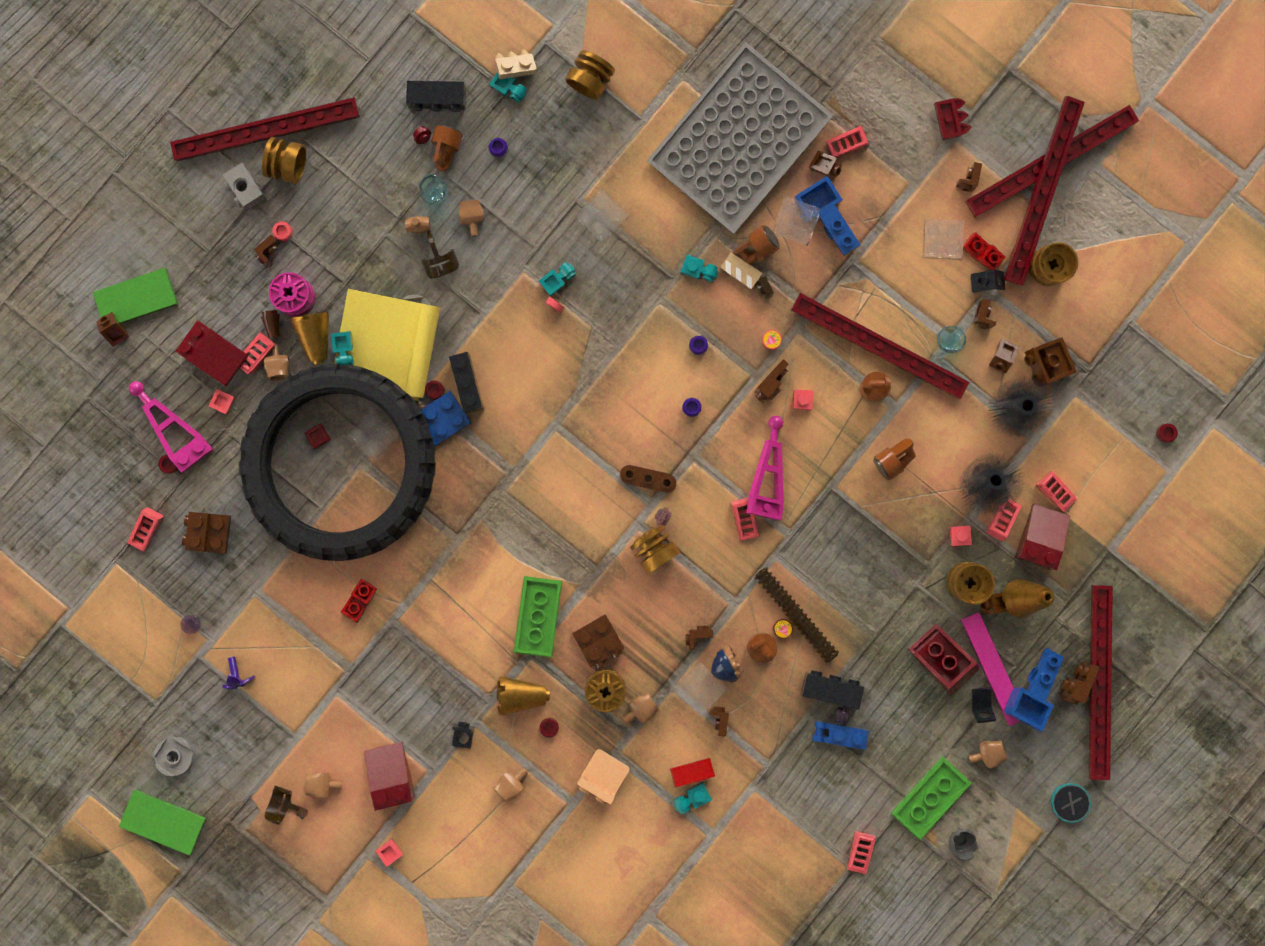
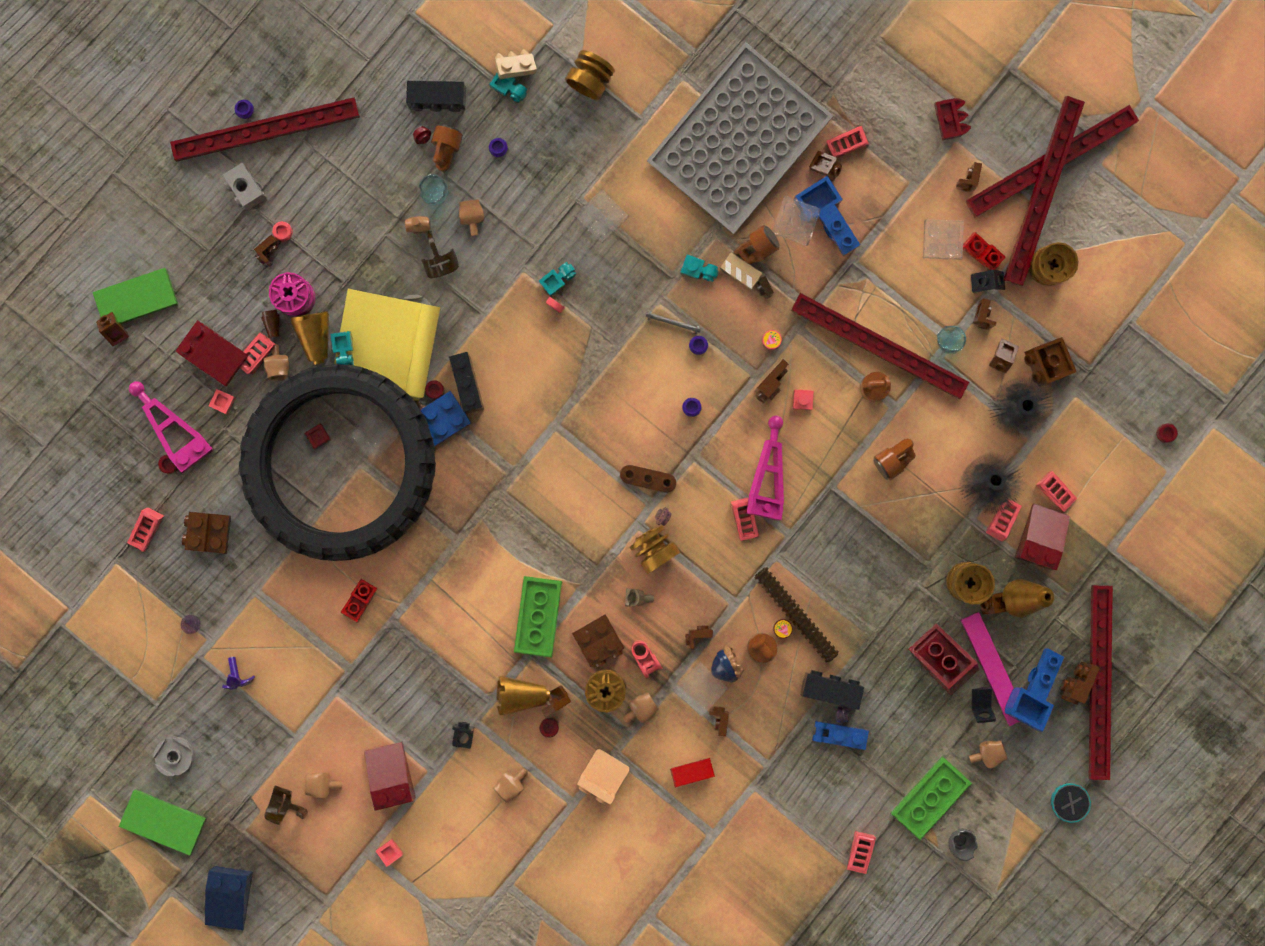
(227, 897): none -> dark blue slope
(244, 109): none -> dark purple plate
(284, 160): pearl gold wheel -> none
(559, 700): none -> reddish brown bracket
(637, 598): none -> dark tan piece
(645, 659): none -> coral piece
(673, 322): none -> dark grey axle
(697, 795): teal plate -> none
(960, 535): coral plate -> none

